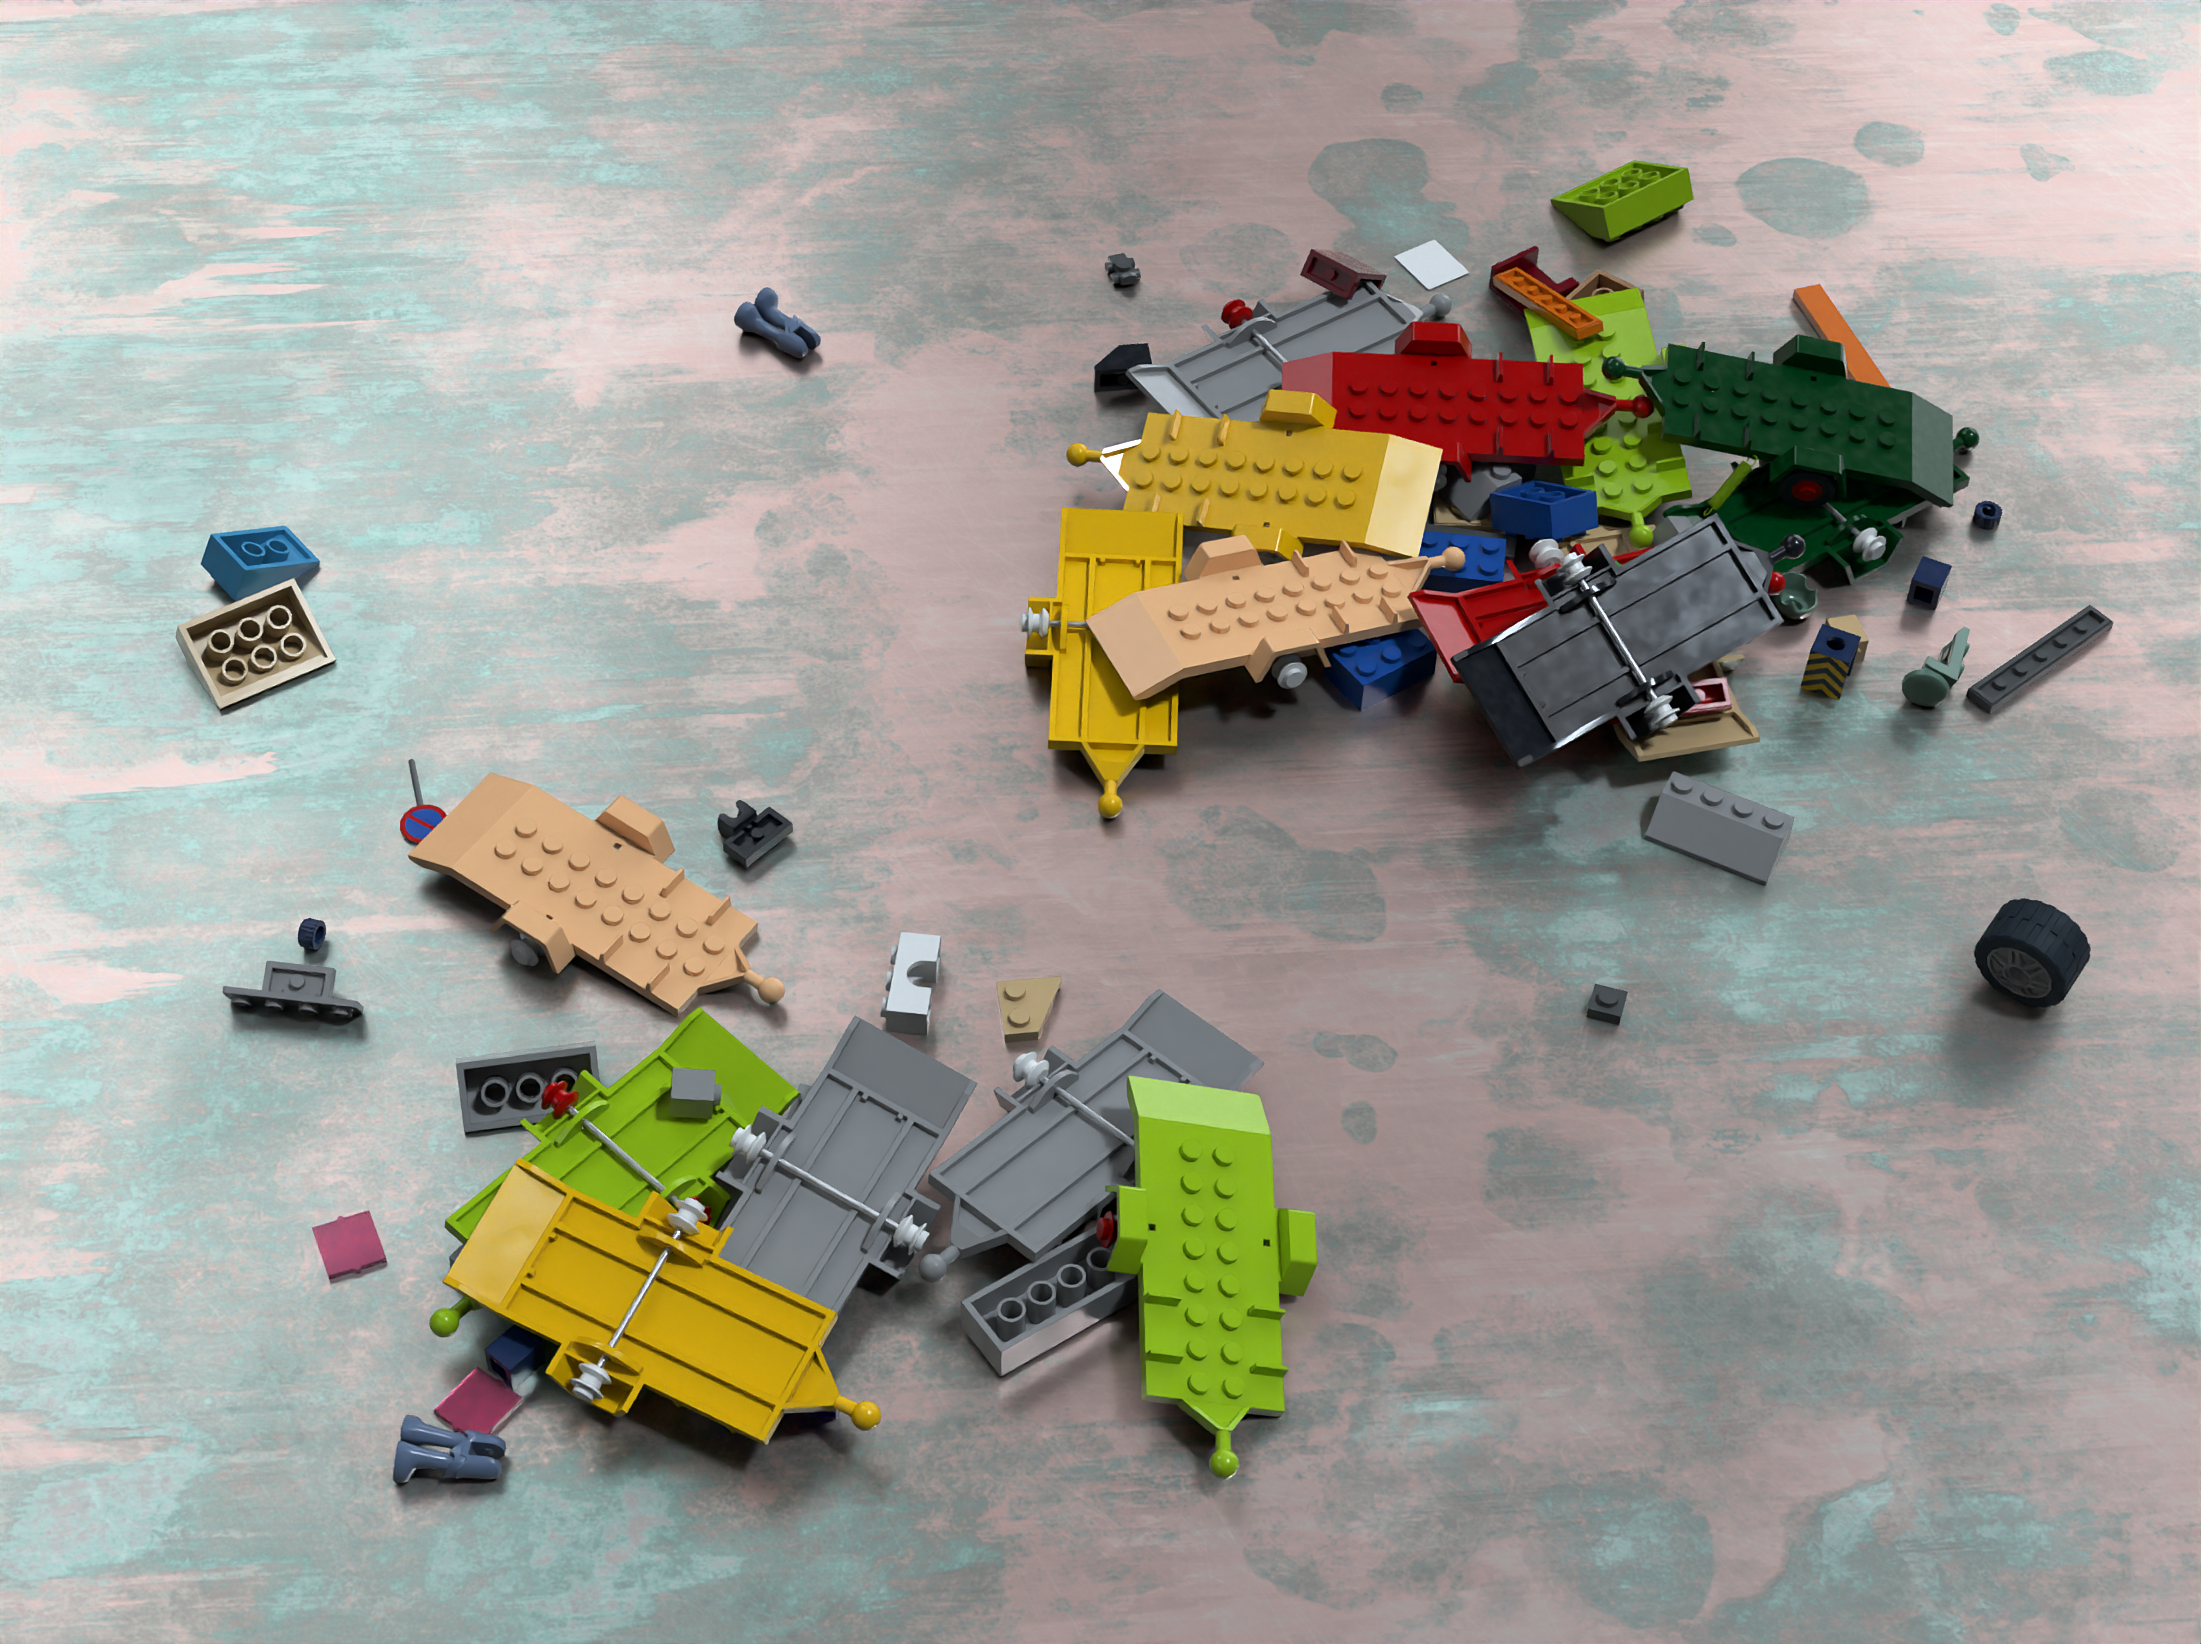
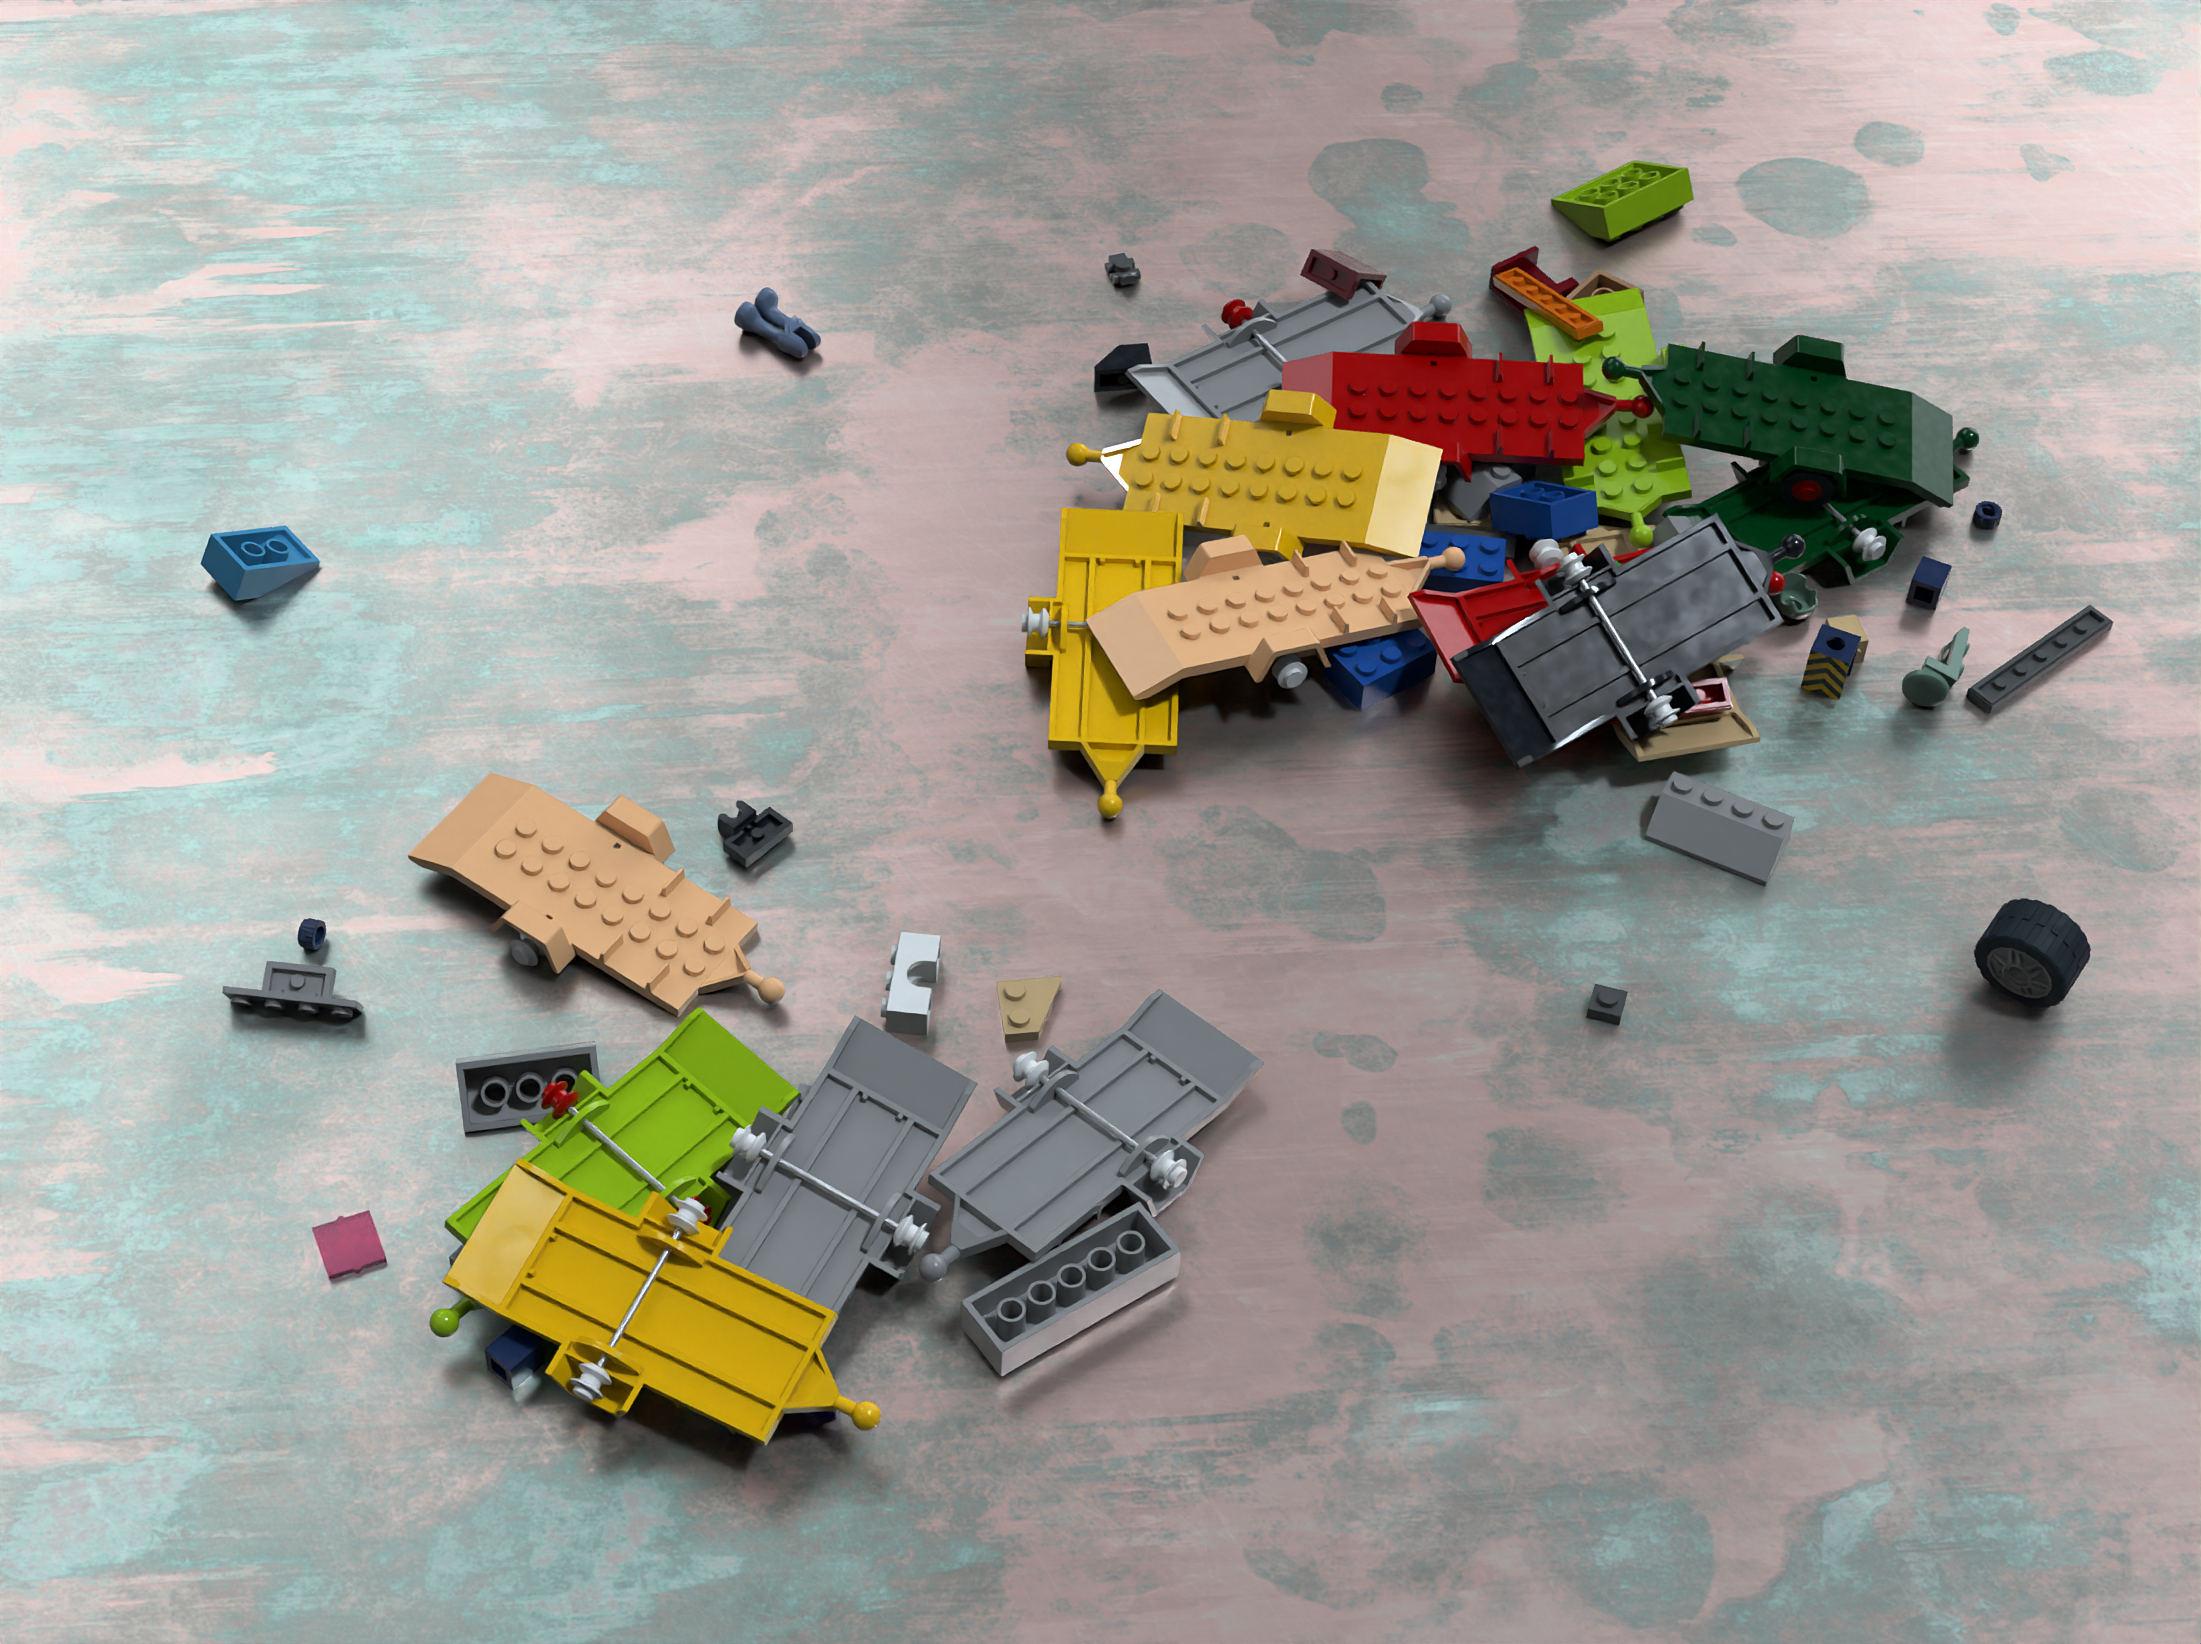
(254, 644): tan slope -> none
(422, 818): piece -> none
(471, 1453): sand blue piece -> none
(478, 1403): clear pink piece -> none
(693, 1093): light grey brick -> none
(1205, 1267): lime piece -> none
(1431, 264): white sticker -> none
(1730, 485): lime piece -> none
(1832, 327): orange tile -> none

